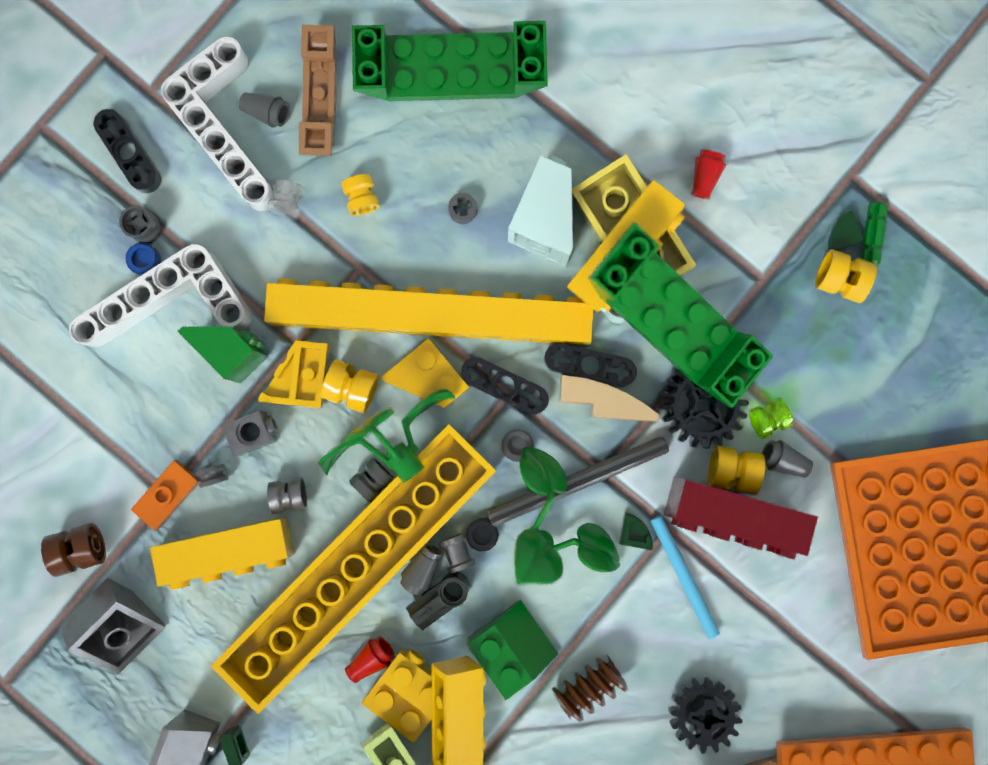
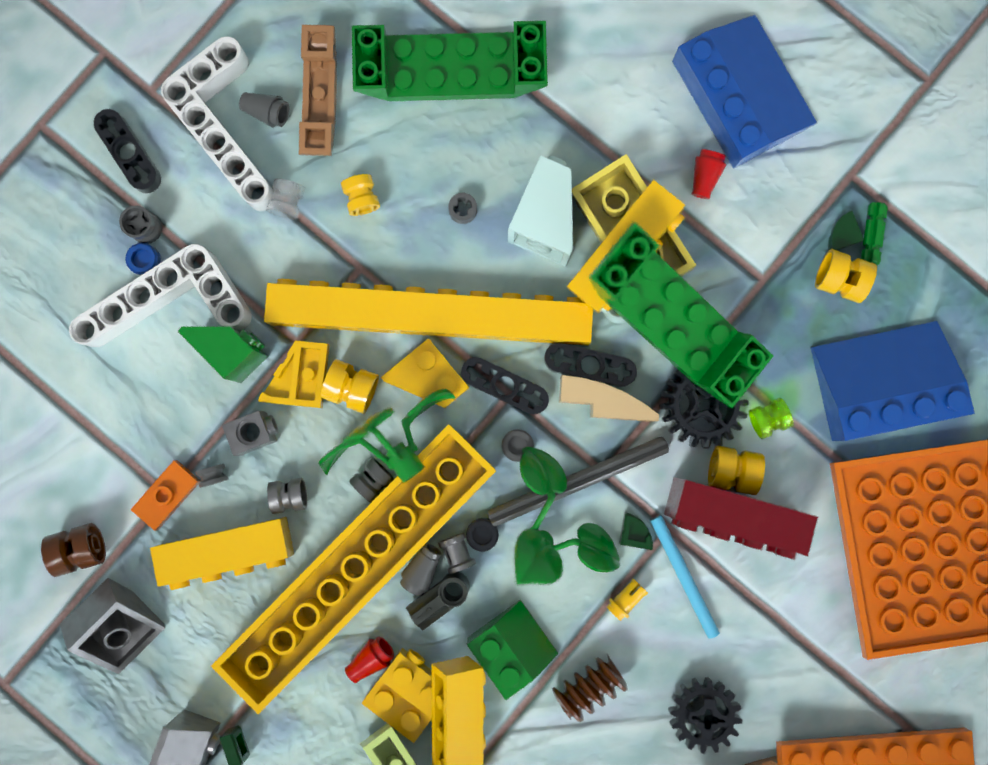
(625, 601): none -> yellow pin
(742, 89): none -> blue slope
(785, 459): dark grey cone -> none
(890, 382): none -> blue slope

